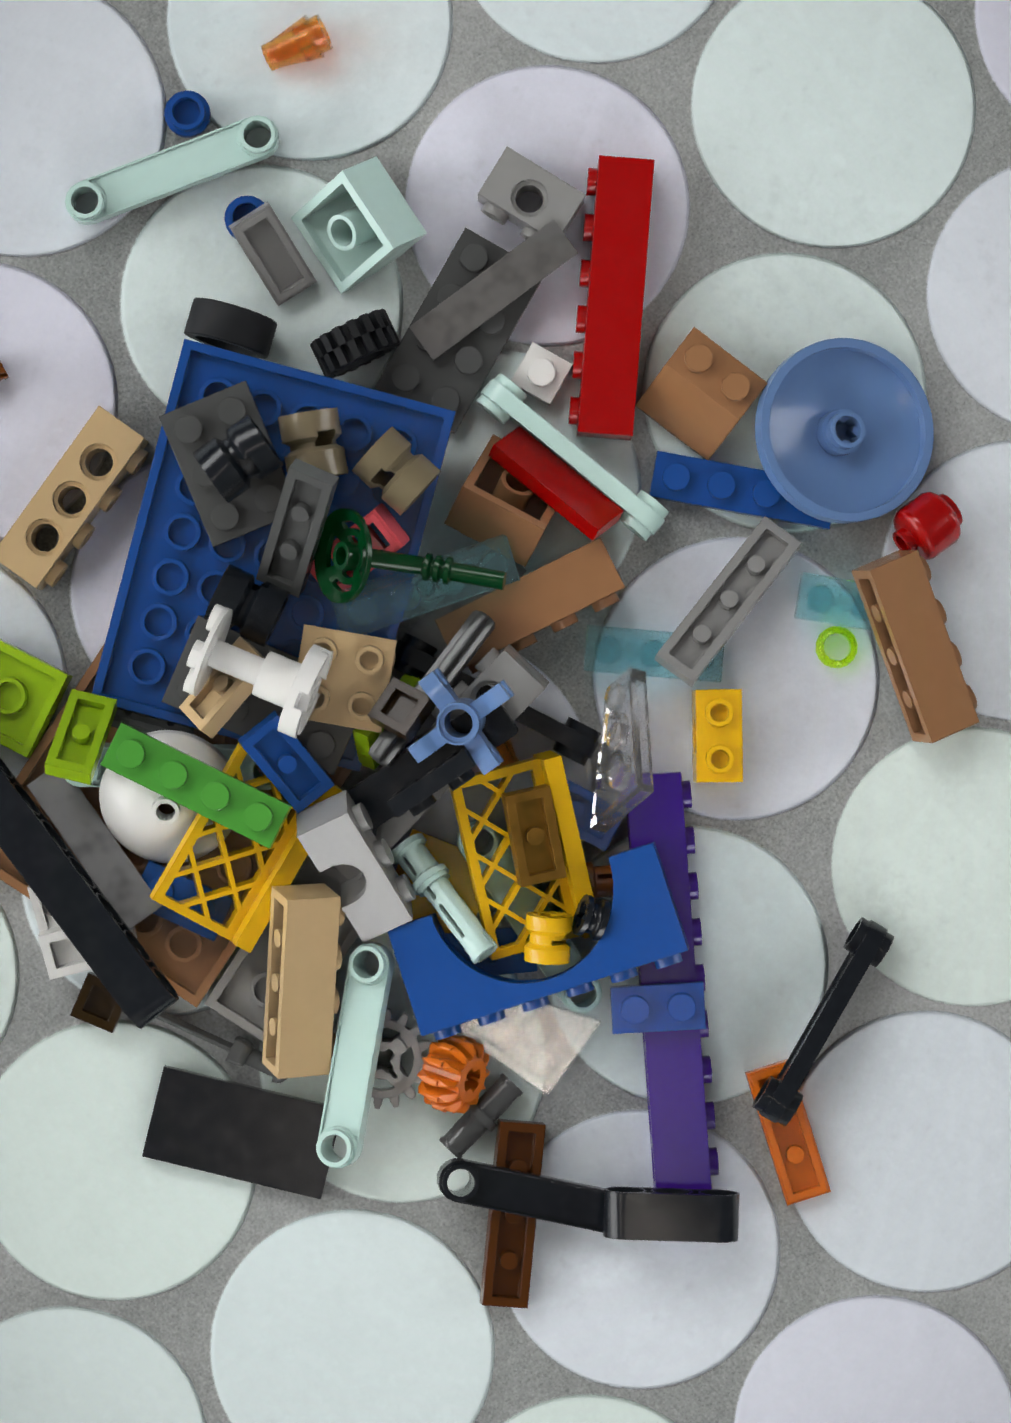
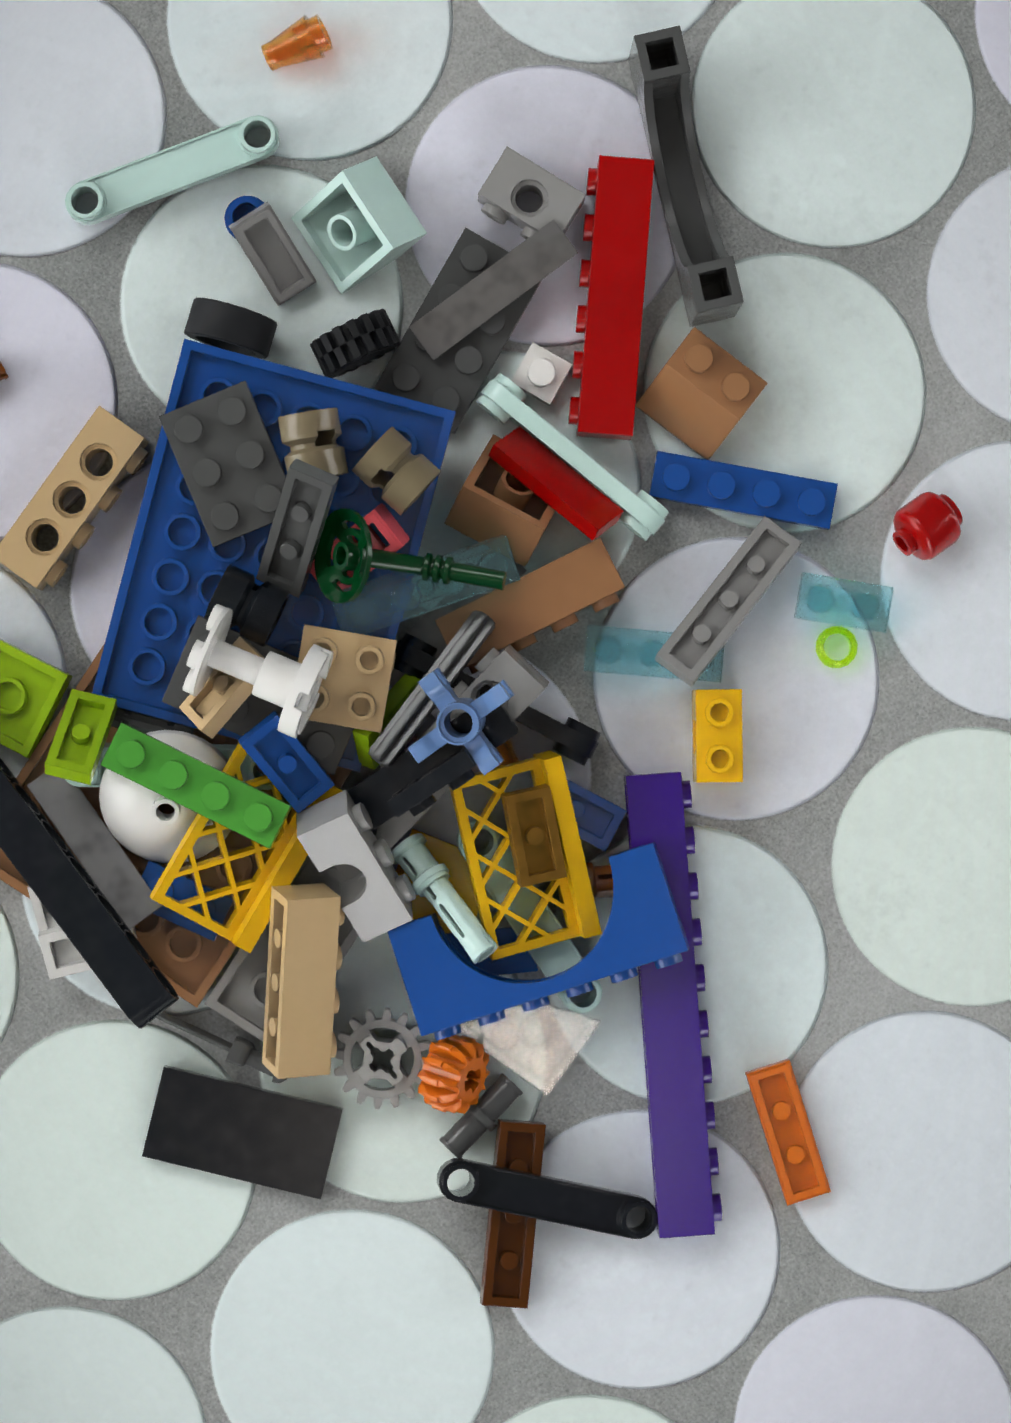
(96, 1005): dark brown plate -> none
(187, 114): blue plate -> none
(238, 458): black wheel -> none
(355, 1055): light aqua piece -> none
(401, 709): dark brown plate -> none
(548, 937): yellow wheel -> none
(591, 917): black bush -> none
(624, 754): clear wing -> none
(657, 1007): blue plate -> none
(663, 96): none -> dark grey arch
(671, 1214): black beam -> none
(780, 1097): black piece -> none
(844, 430): medium blue dish -> none
(916, 645): medium nougat brick -> none

